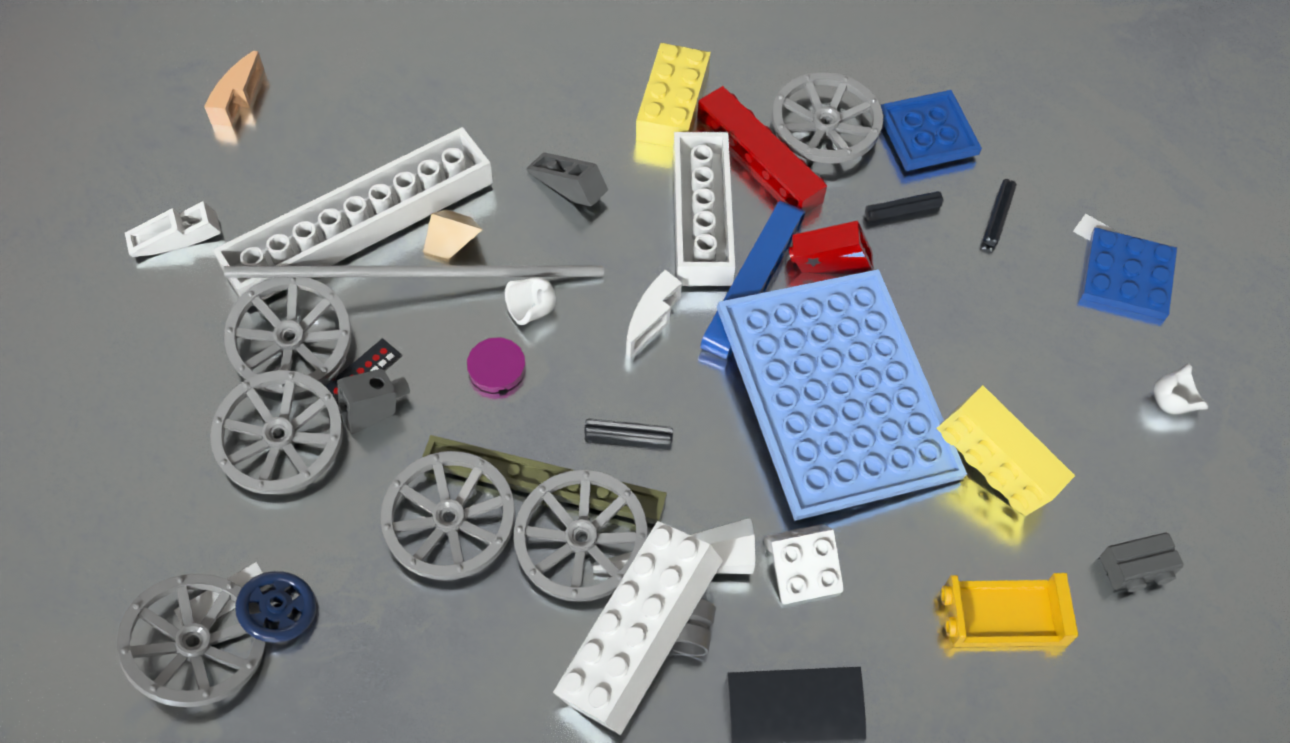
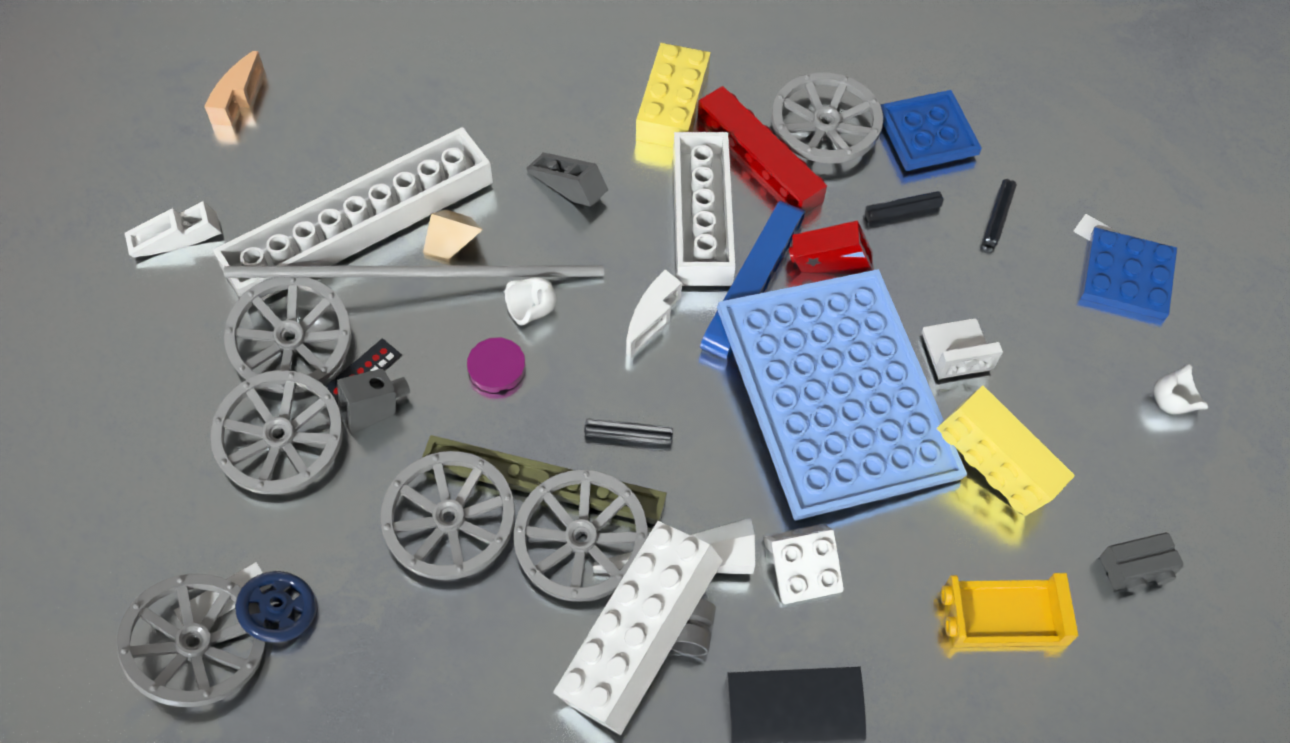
(960, 348): none -> white bracket

